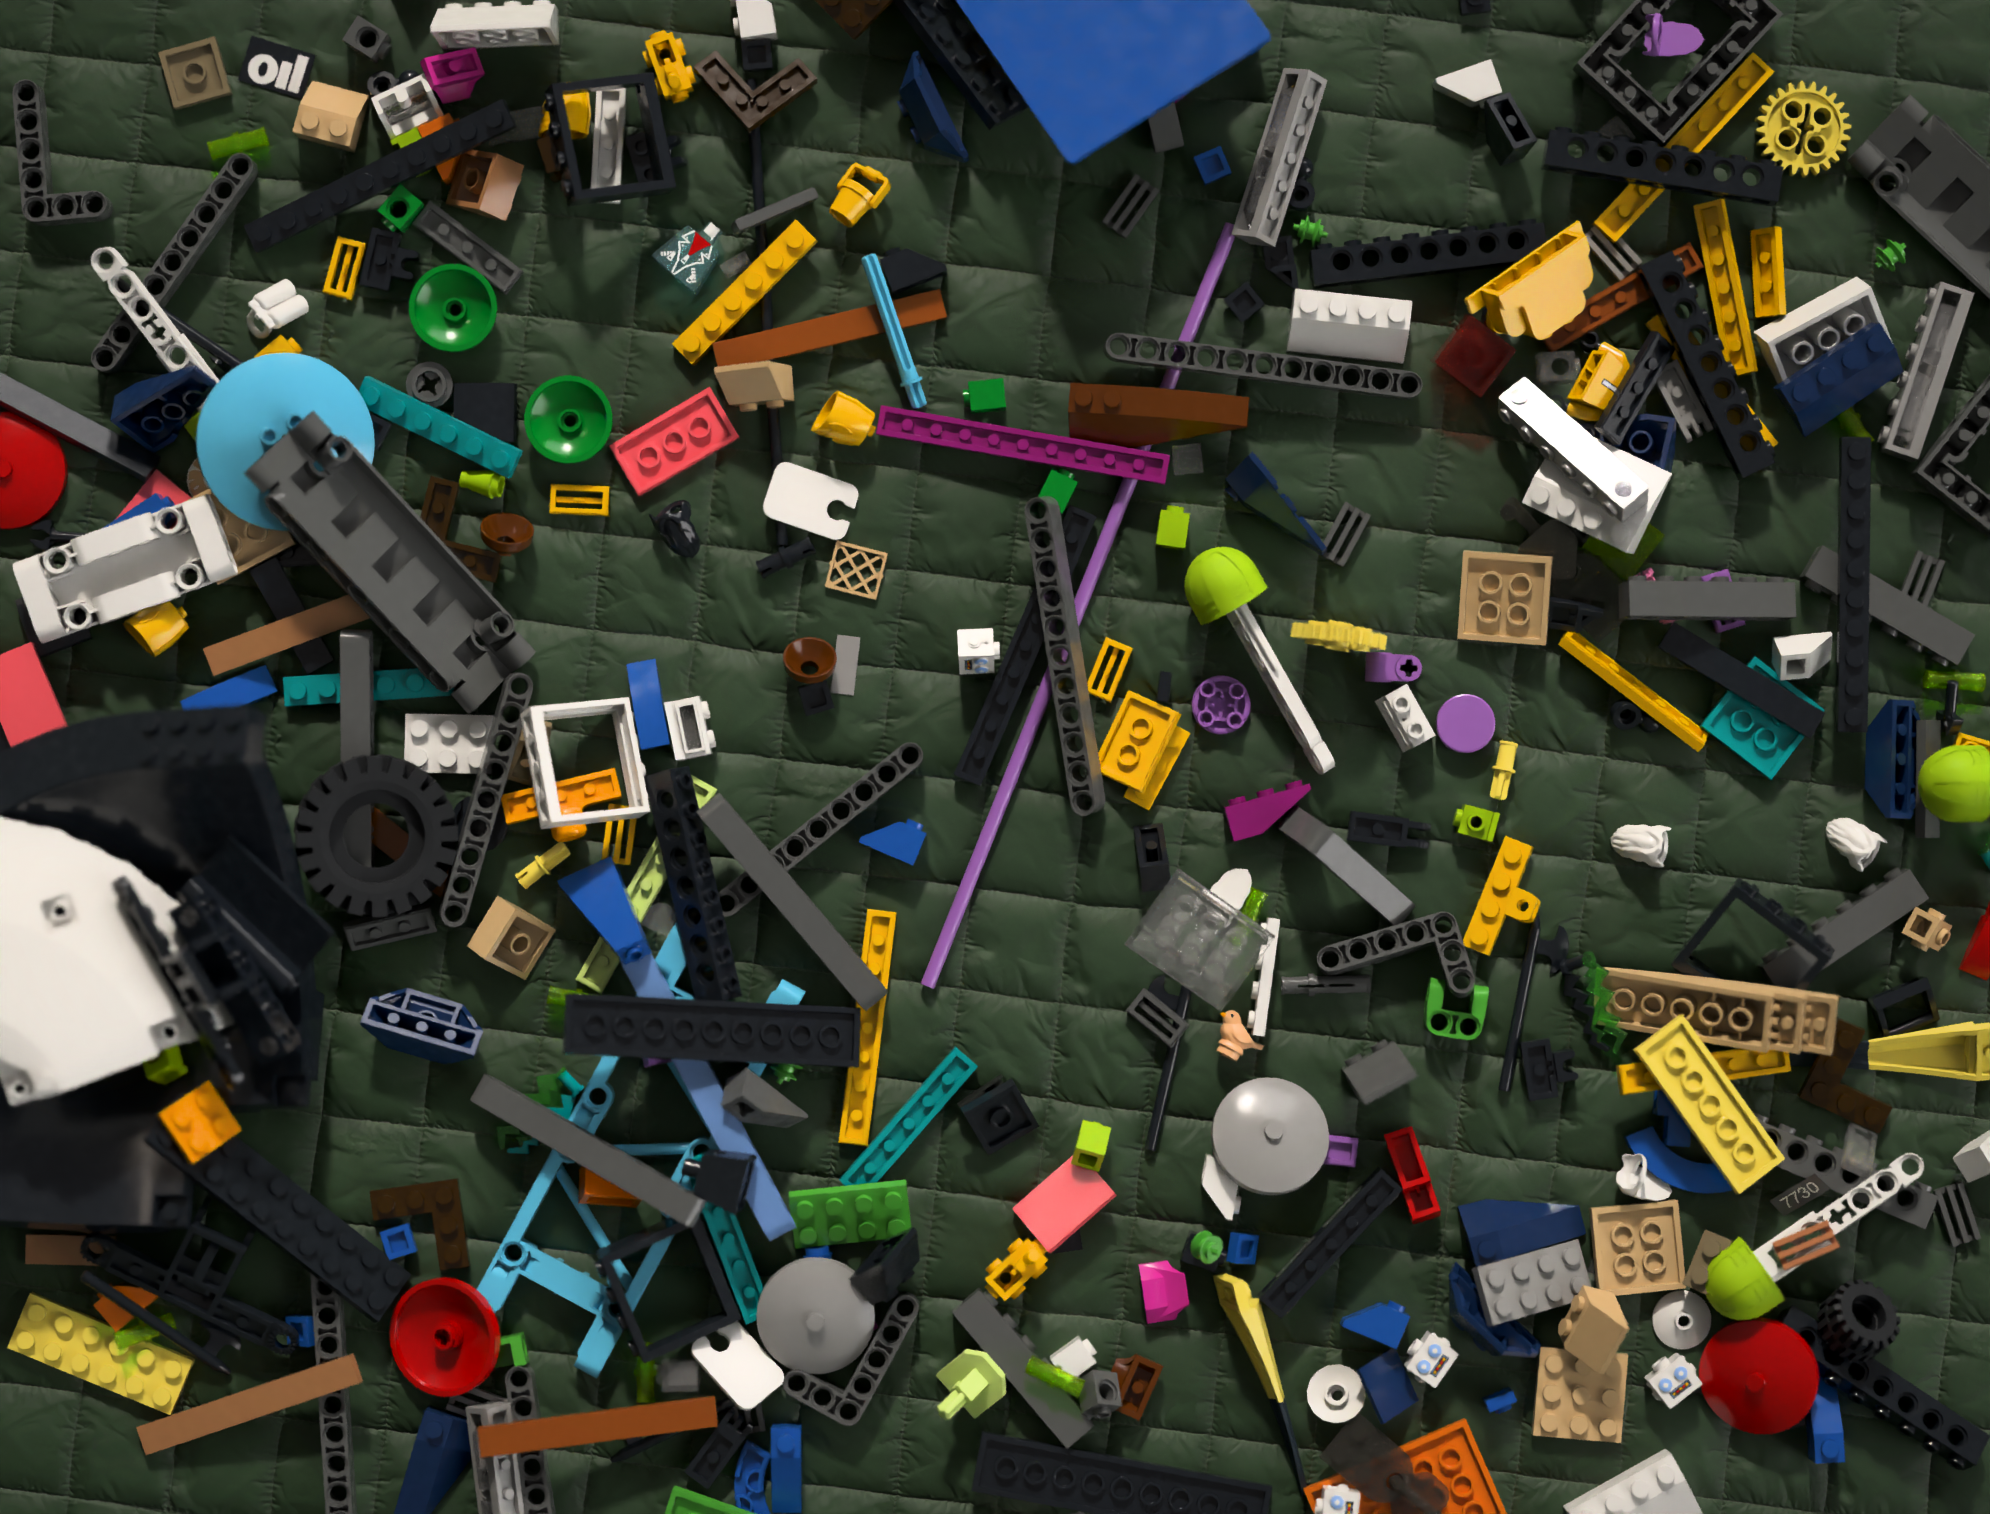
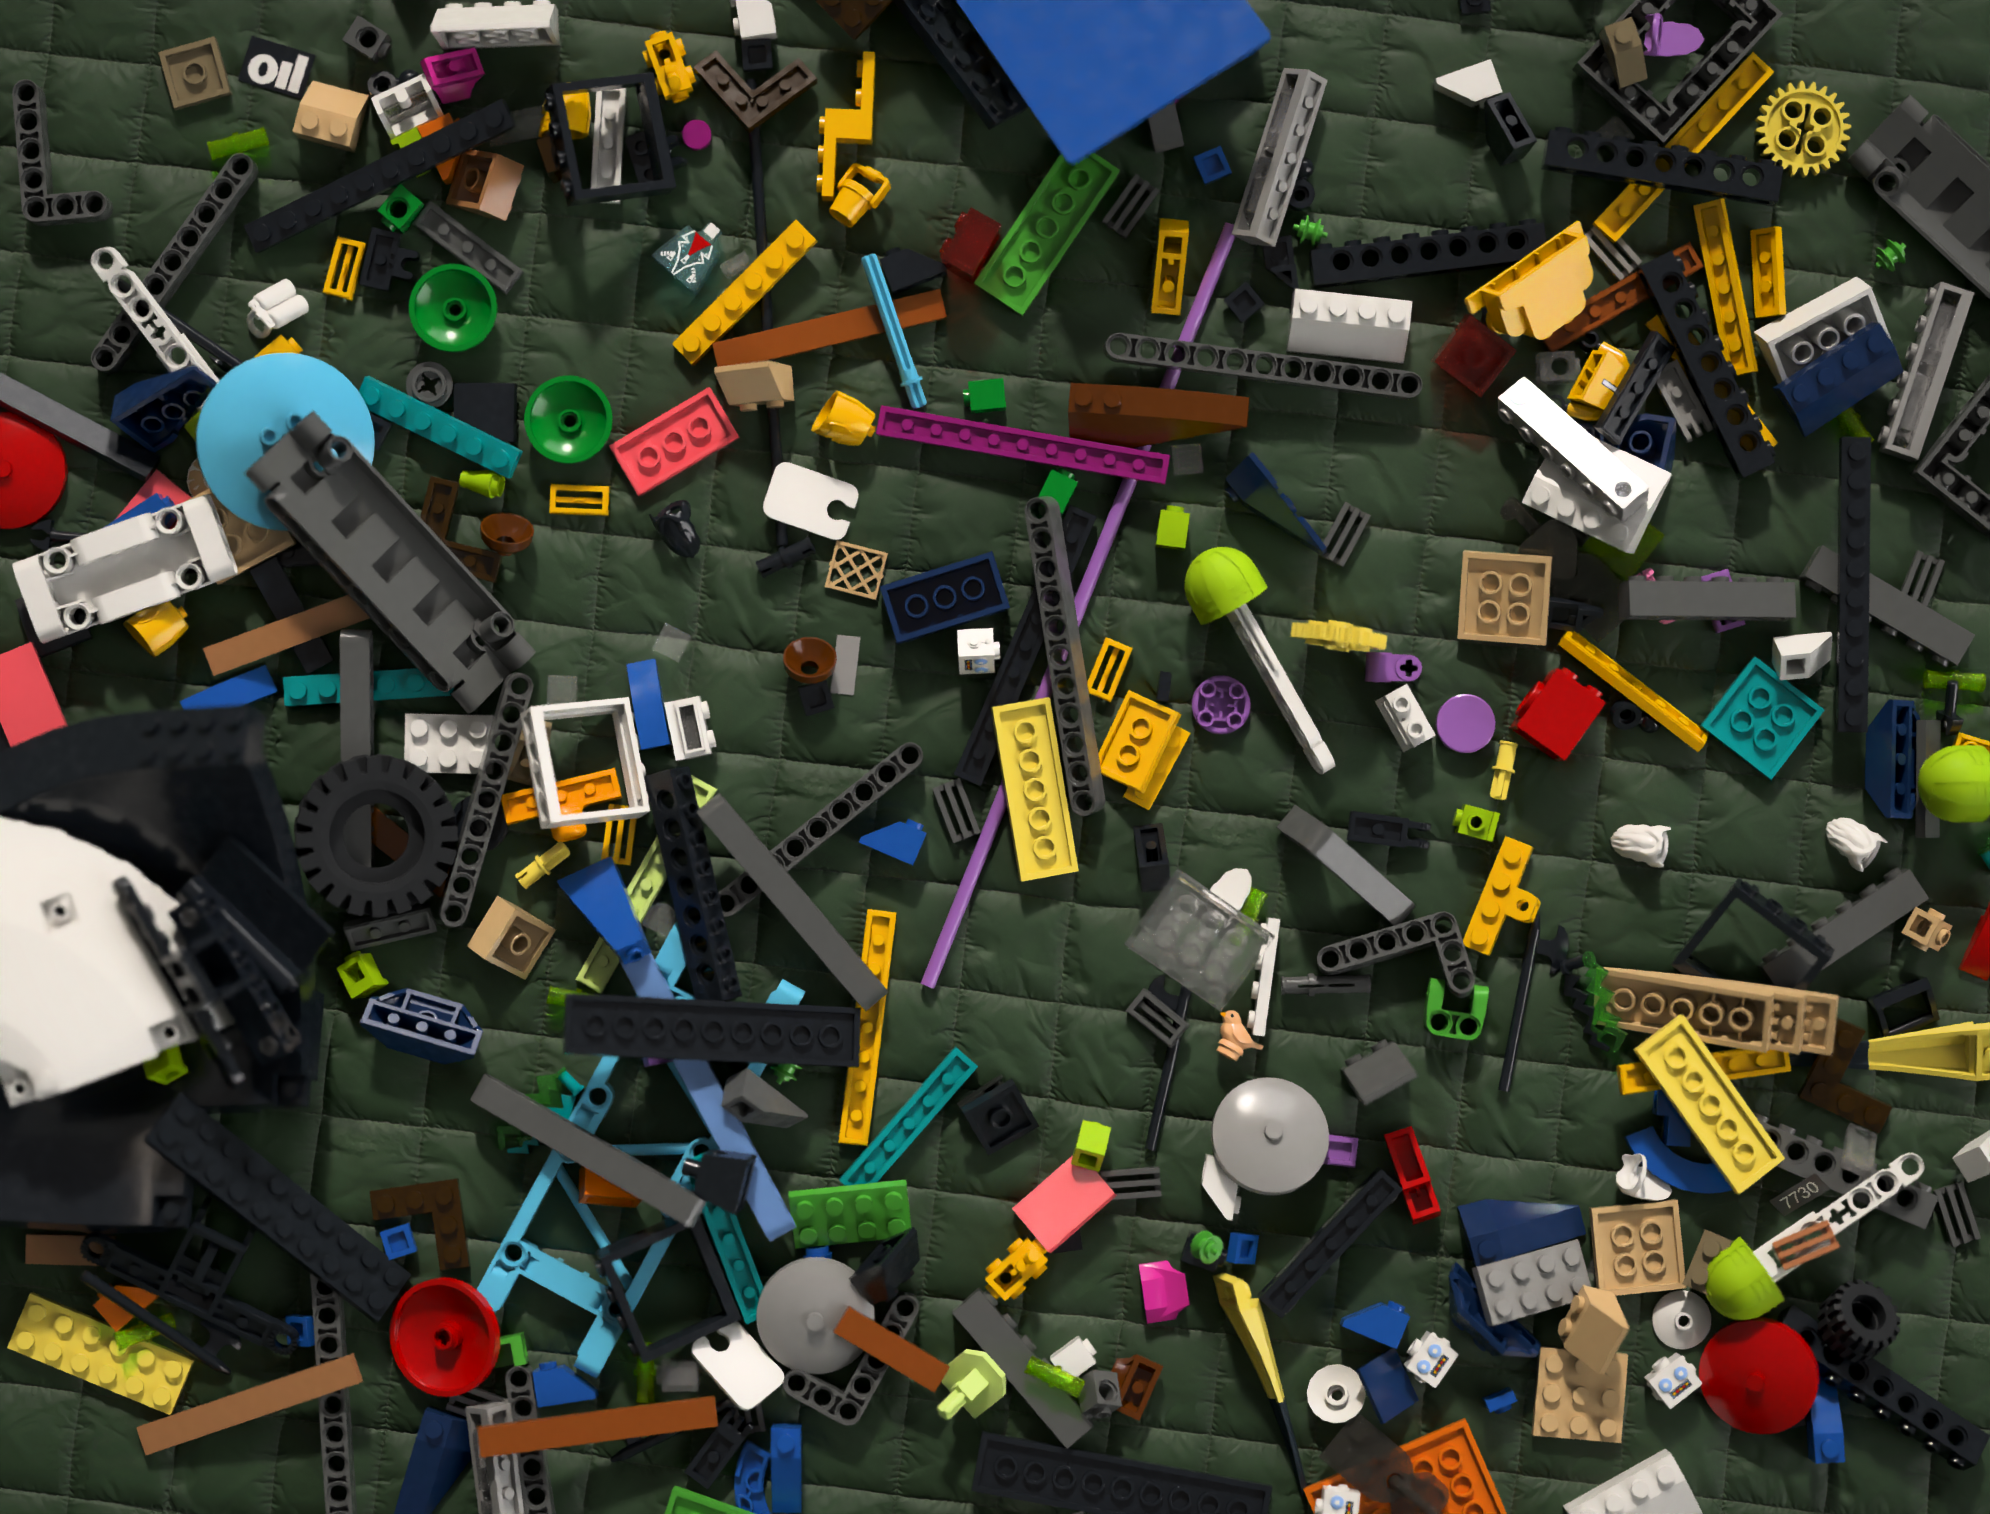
(199, 1122): light orange plate -> none
(361, 975): none -> lime brick
(560, 1385): none -> blue slope
(562, 689): none -> clear tile
(672, 642): none -> clear tile
(696, 135): none -> magenta tile
(774, 210): dark grey tile -> none
(846, 126): none -> yellow bracket
(891, 1349): none -> dark orange tile
(928, 113): dark blue wedge -> none
(945, 598): none -> dark blue brick
(947, 786): none -> dark grey tile
(971, 244): none -> clear red brick
(1034, 789): none -> light yellow plate
(1045, 230): none -> bright green plate
(1133, 1183): none -> dark grey tile
(1170, 266): none -> yellow slope
(1257, 815): magenta slope -> none
(1544, 1068): black plate -> none
(1557, 713): none -> red brick
(1624, 52): none -> dark tan slope
(1741, 680): black tile -> none

